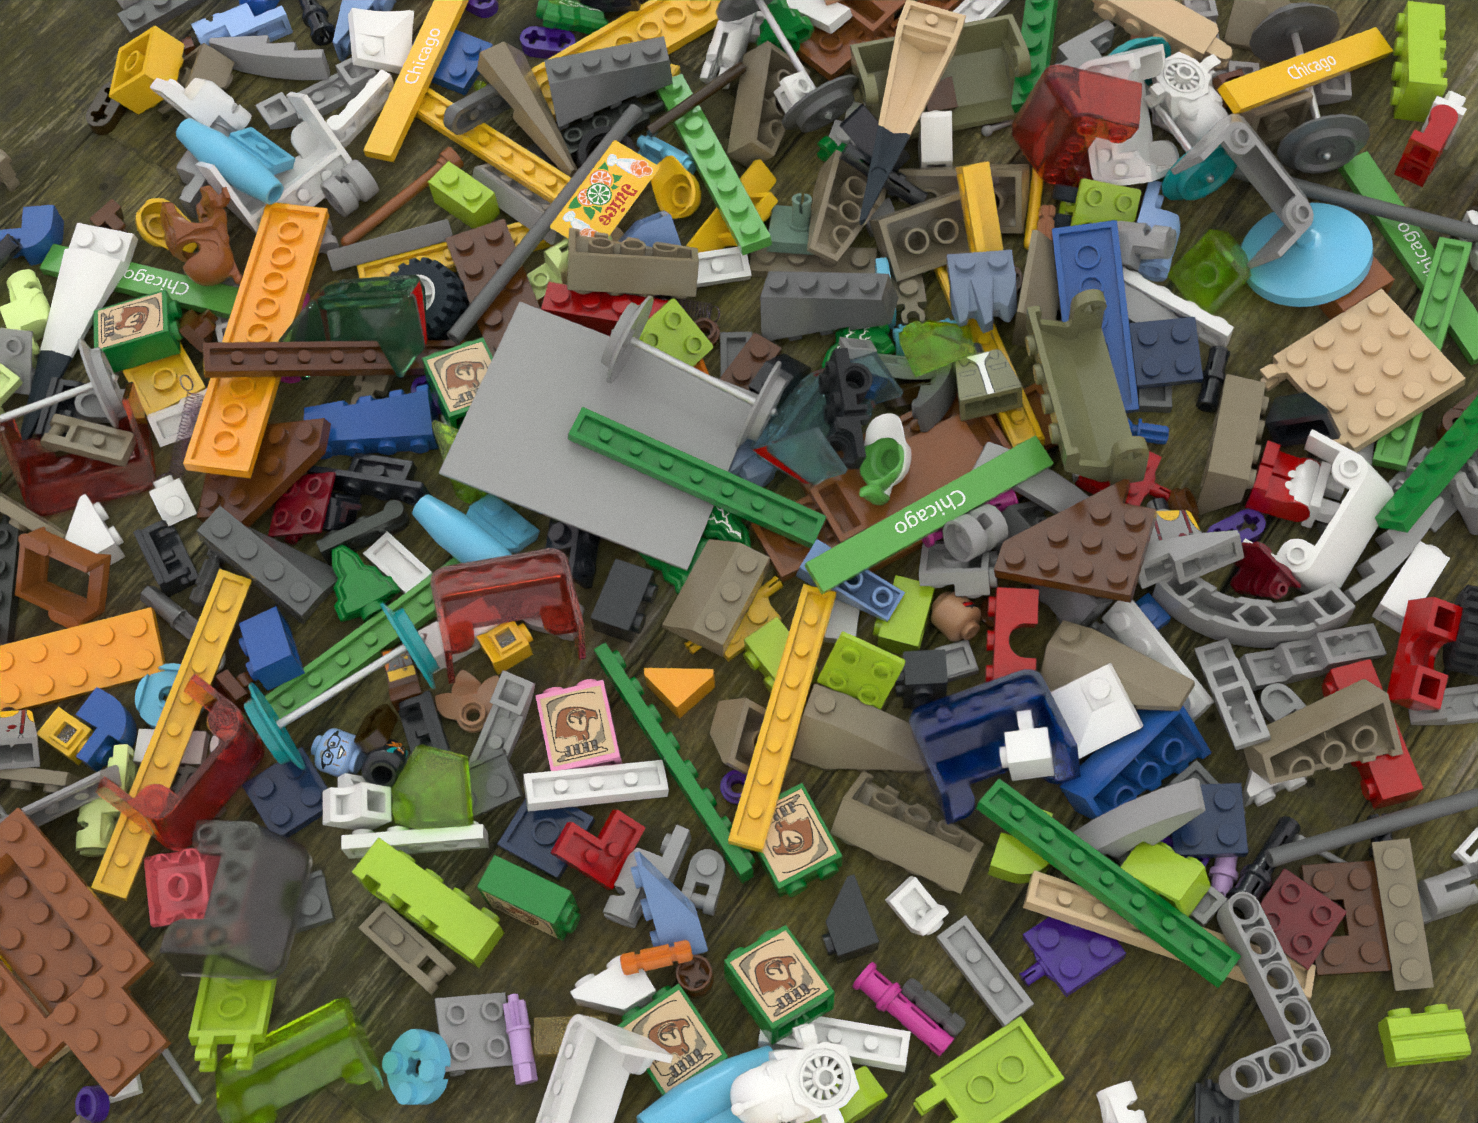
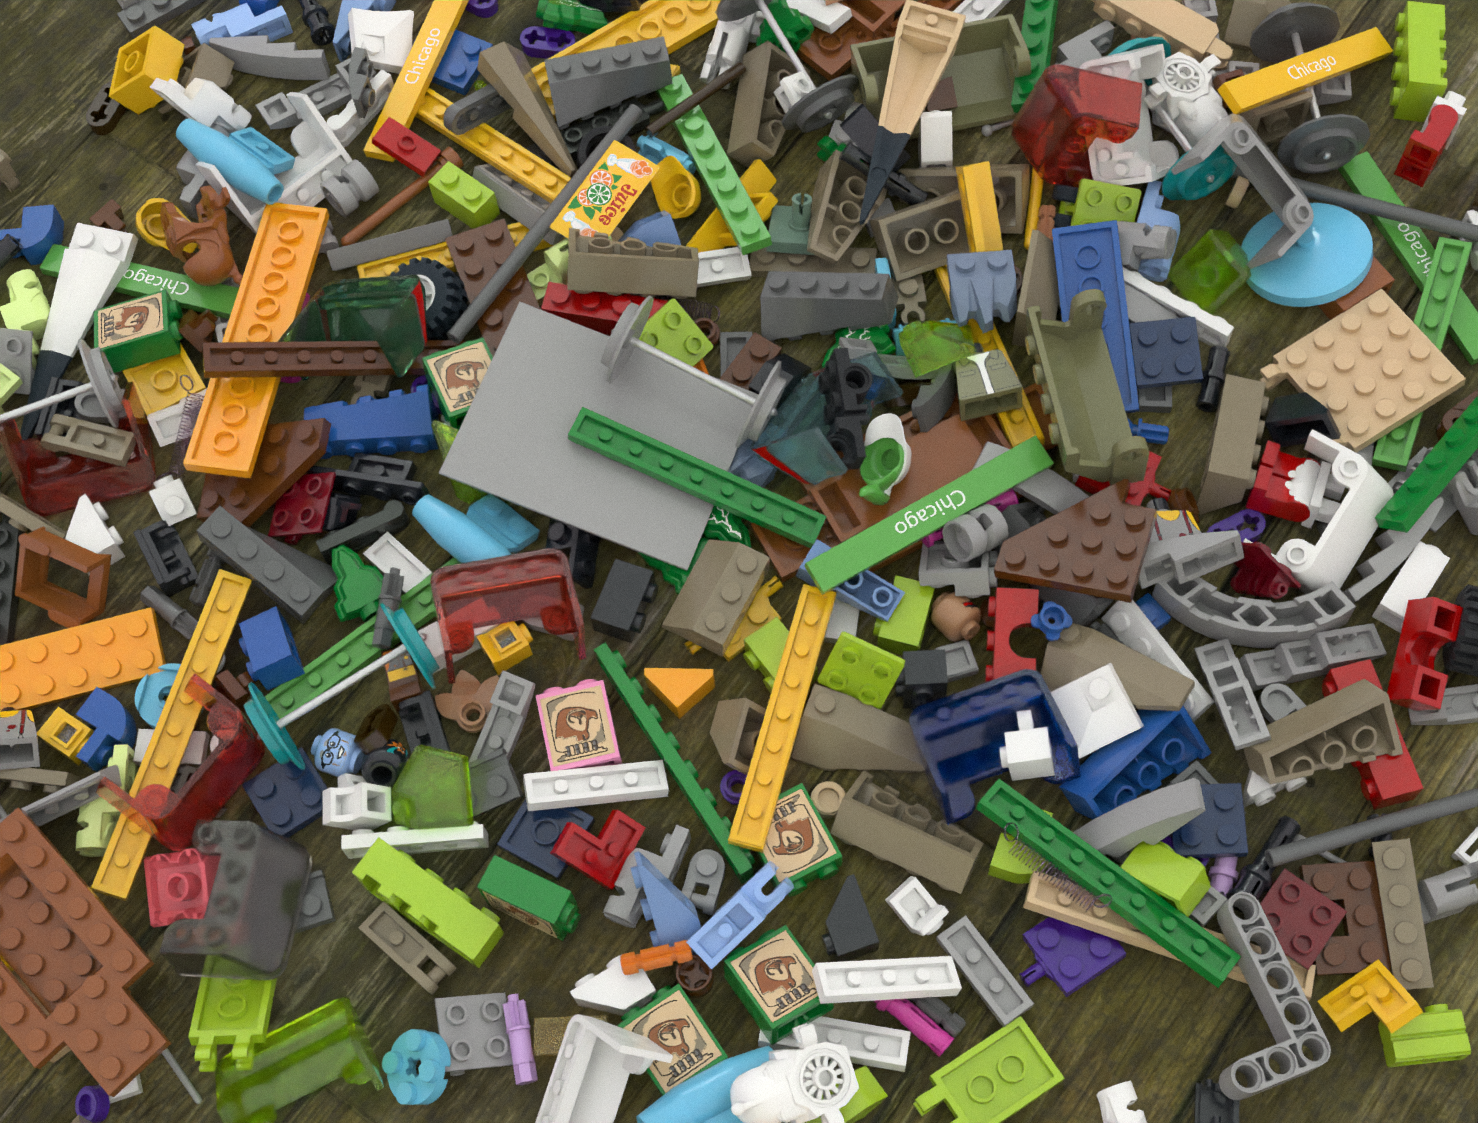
(359, 81): none -> dark grey slope
(390, 596): none -> dark grey piece
(406, 146): none -> red plate
(738, 916): none -> light blue plate
(827, 798): none -> tan tile
(886, 979): none -> white plate
(1058, 614): none -> blue plate
(1094, 899): none -> piece
(1237, 192): none -> tan tile
(1370, 991): none -> yellow plate

